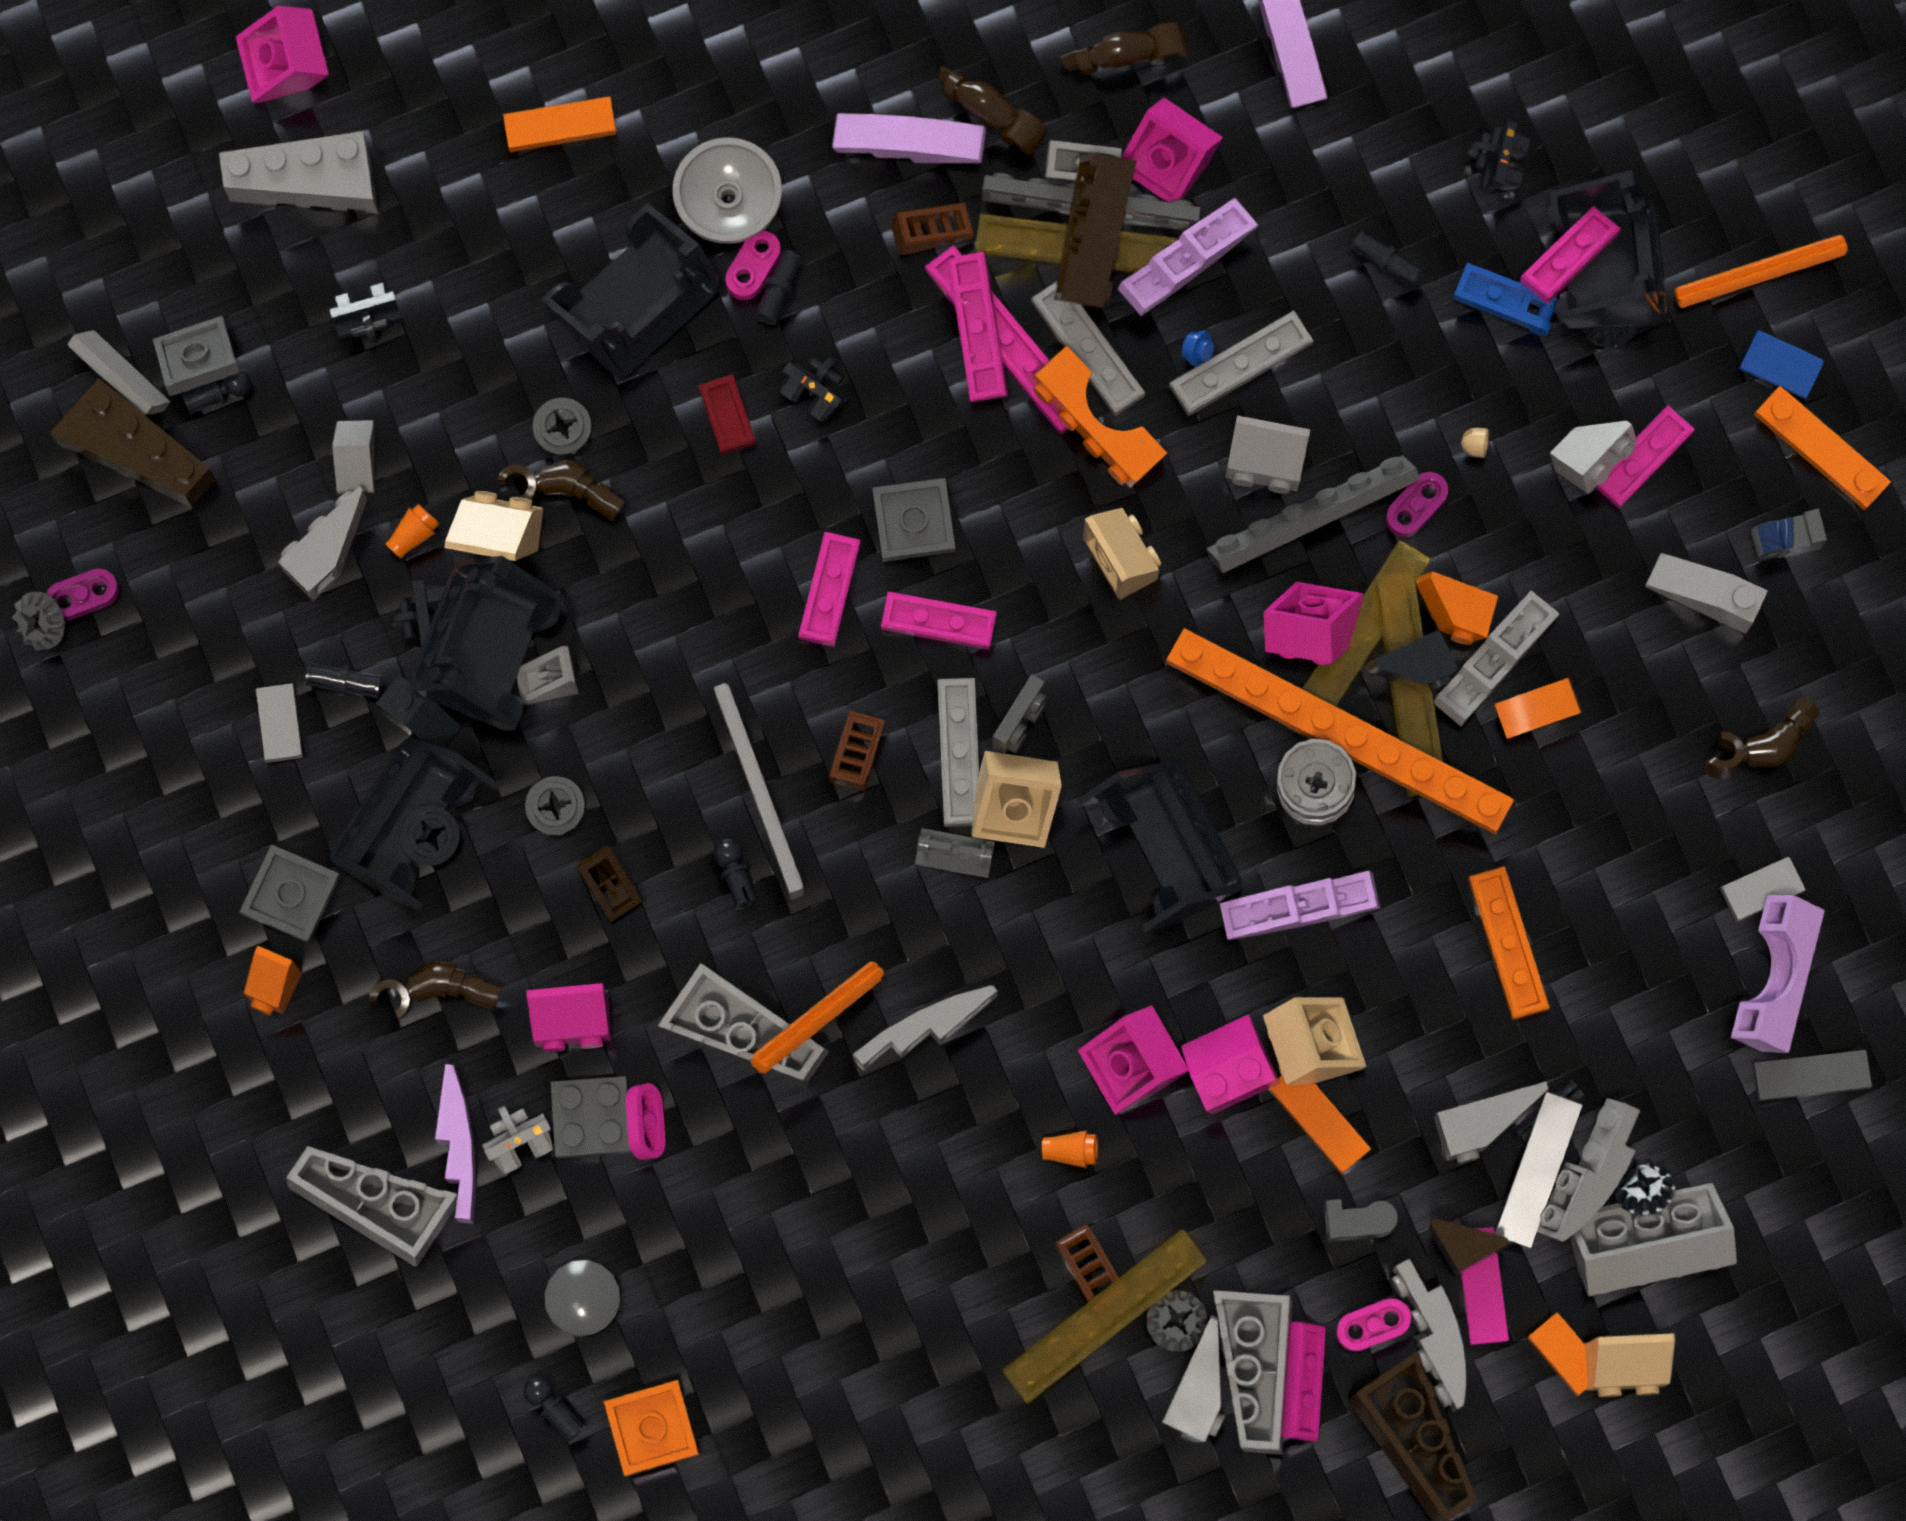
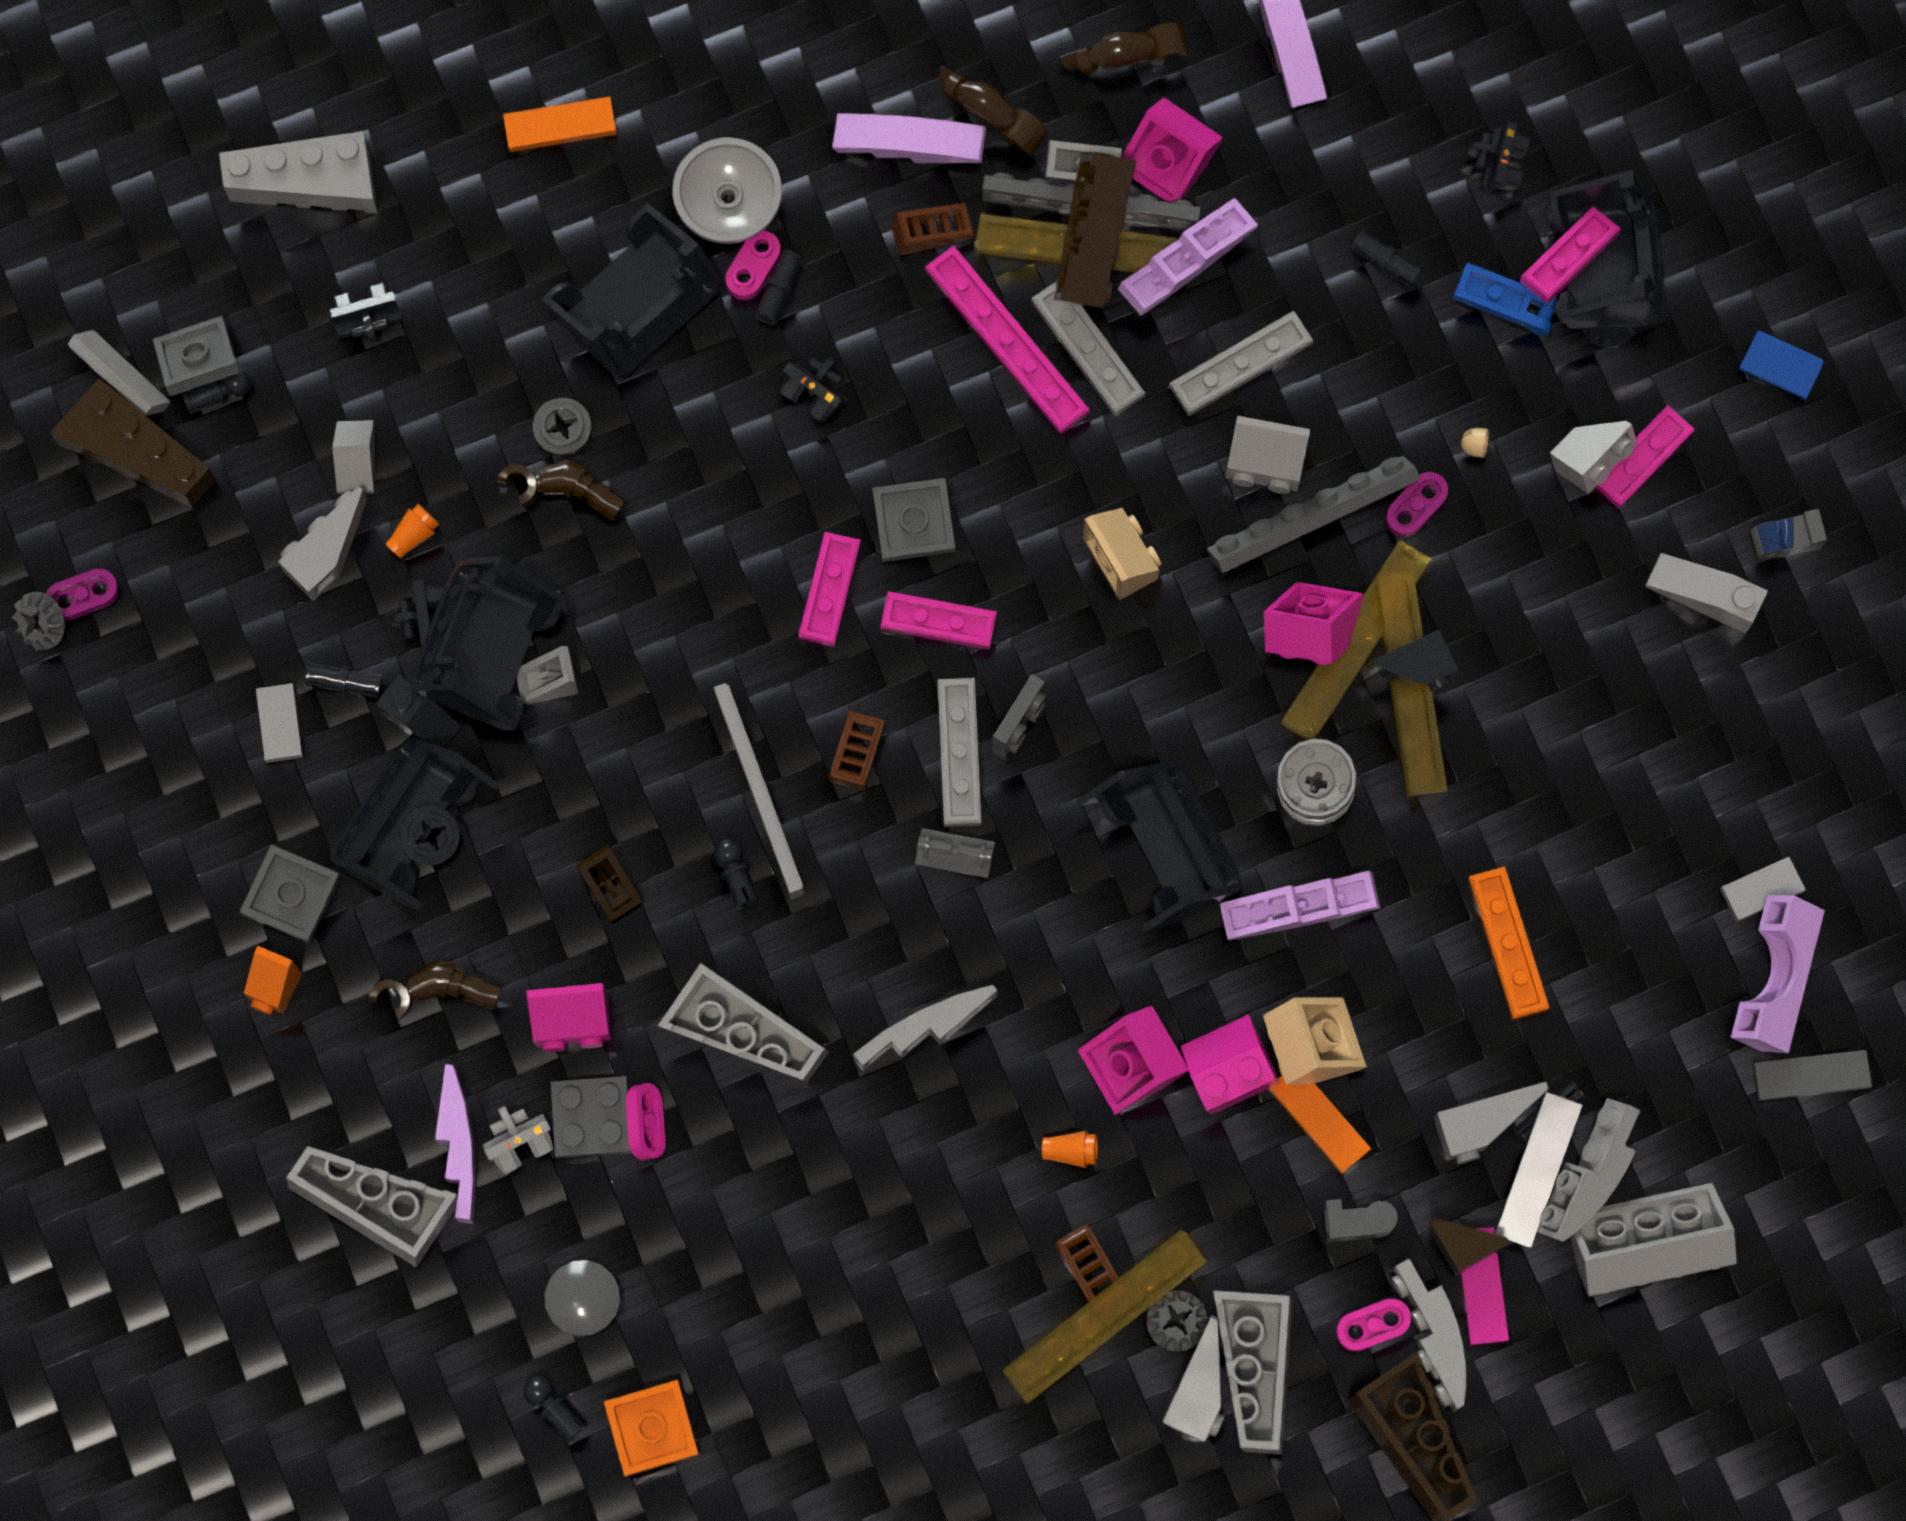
(282, 54): dark pink slope -> none
(495, 526): slope -> none
(539, 798): dark grey gear -> none
(727, 414): dark red tile -> none
(817, 1017): orange axle -> none
(978, 327): dark pink plate -> none
(1015, 799): tan slope -> none
(1127, 452): orange arch -> none
(1198, 347): blue plate -> none
(1304, 1381): dark pink tile -> none
(1326, 722): orange plate -> none
(1457, 607): orange slope -> none
(1496, 658): light grey slope -> none
(1537, 708): orange slope -> none
(1562, 1351): orange tile -> none
(1629, 1363): tan slope -> none
(1635, 1200): black gear -> none
(1760, 271): orange axle -> none
(1766, 749): dark brown piece -> none
(1822, 448): orange plate -> none

